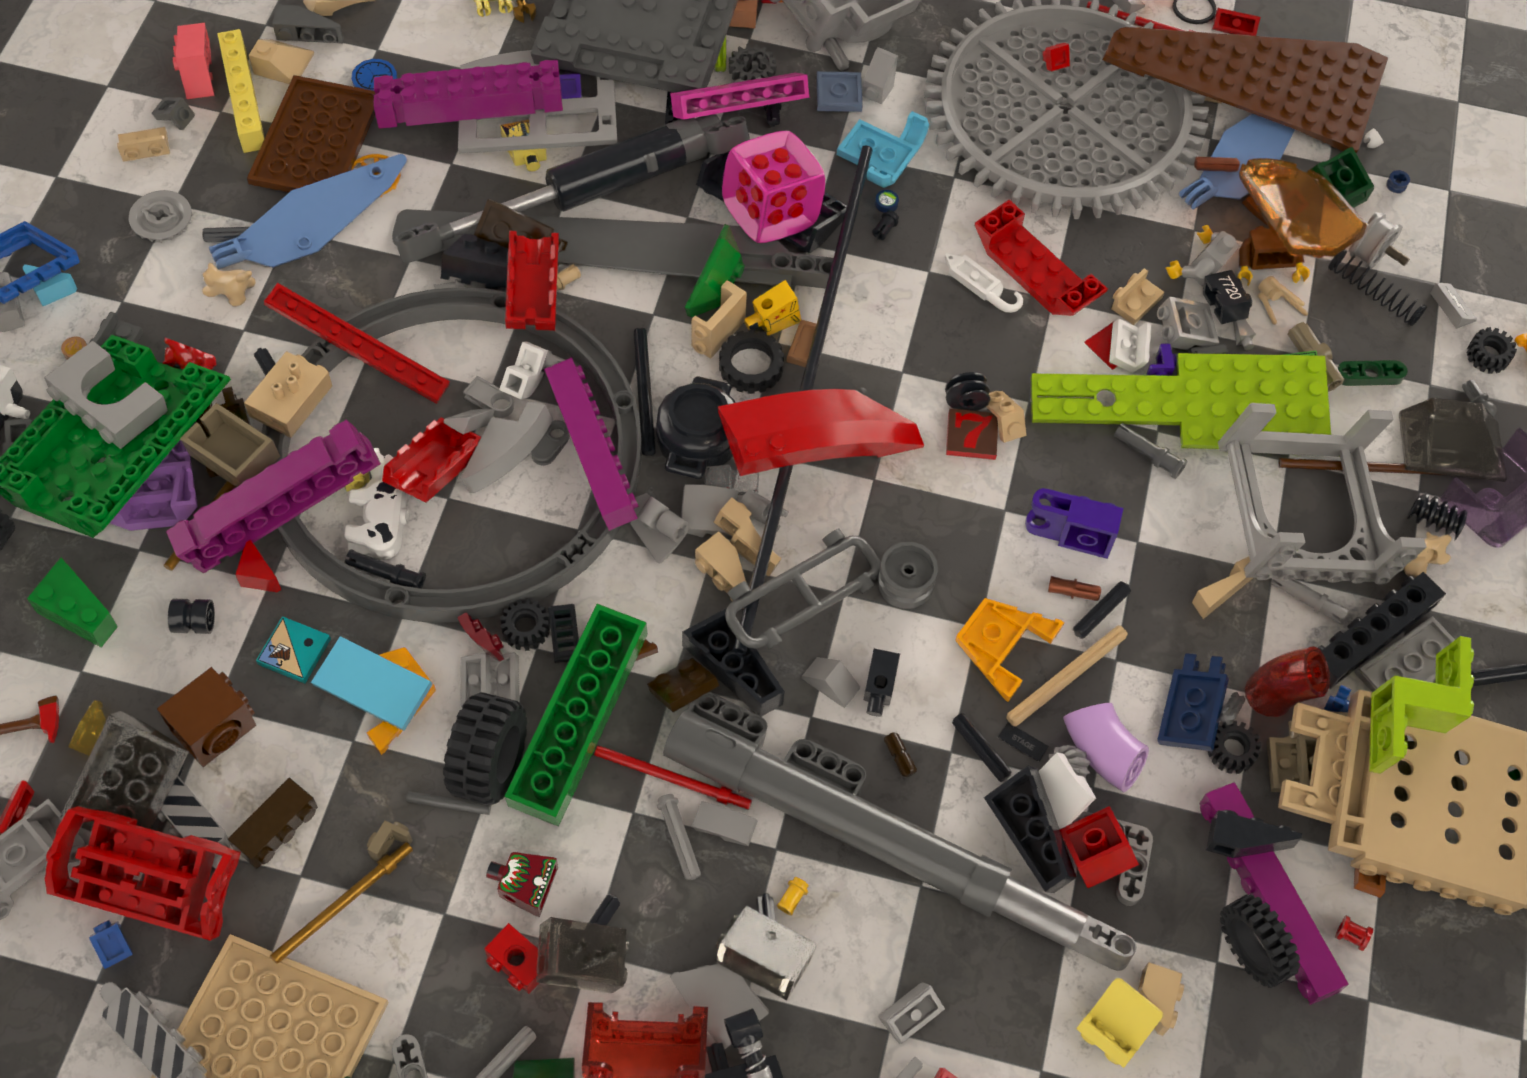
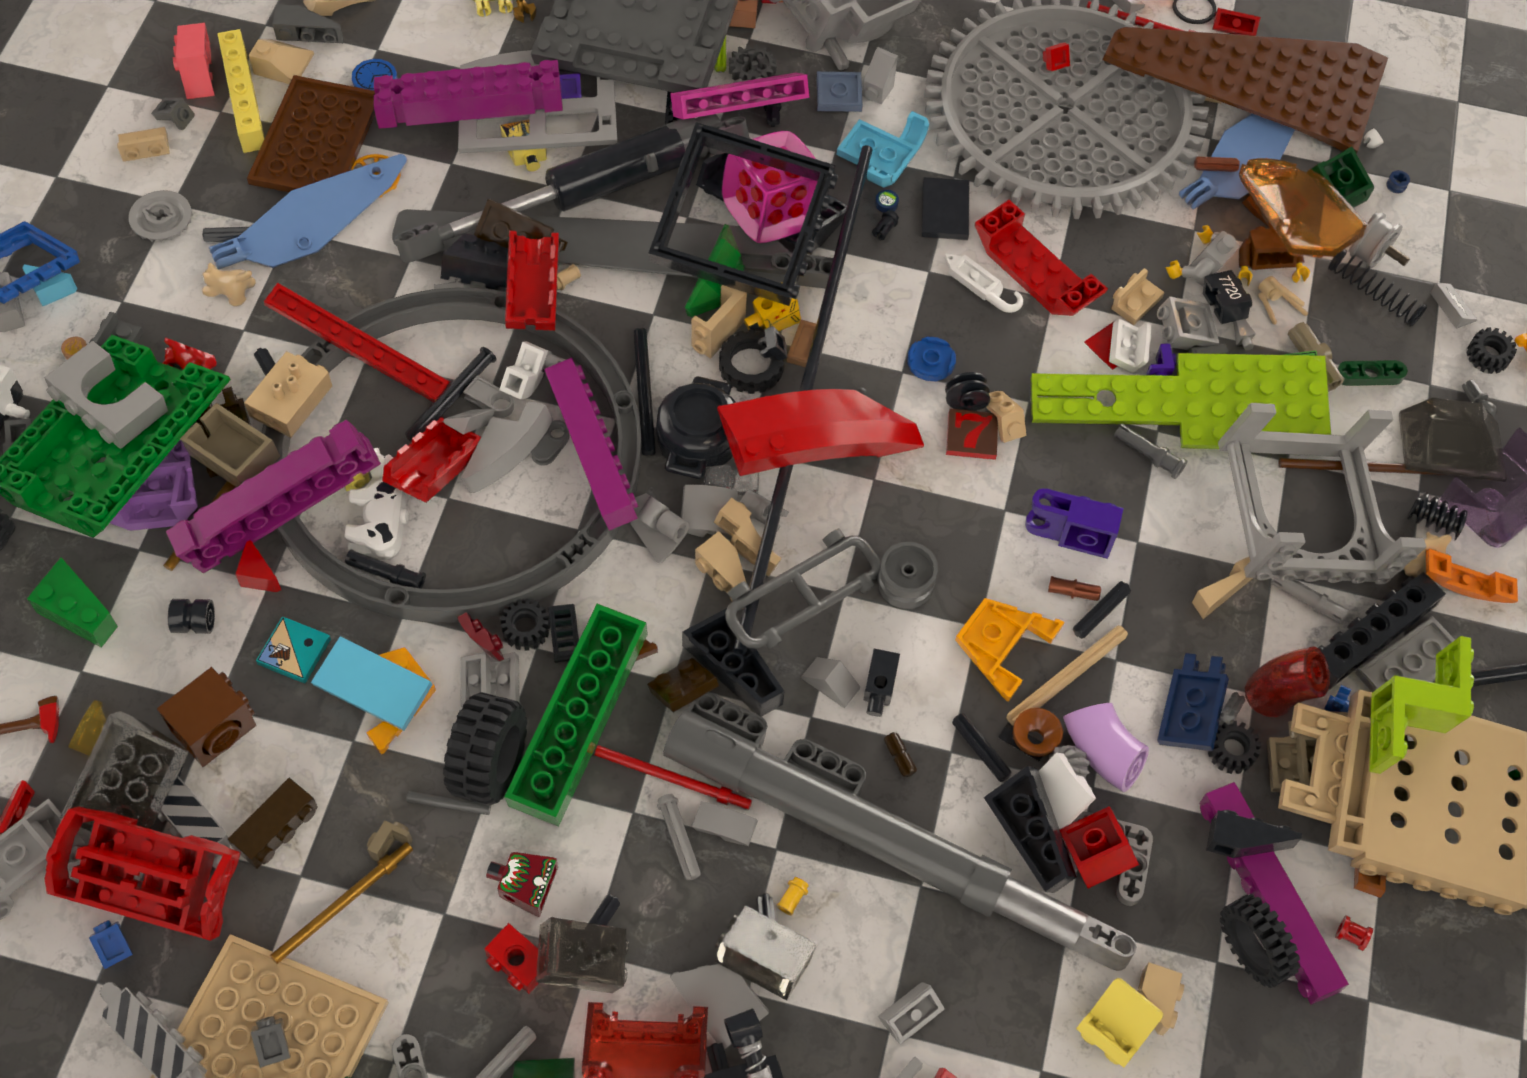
(270, 1041): none -> dark grey bracket
(452, 392): none -> black axle
(764, 154): none -> black window
(775, 344): none -> black tile
(931, 359): none -> blue tile
(945, 208): none -> black tile
(1038, 721): none -> dark orange piece
(1470, 583): none -> orange slope

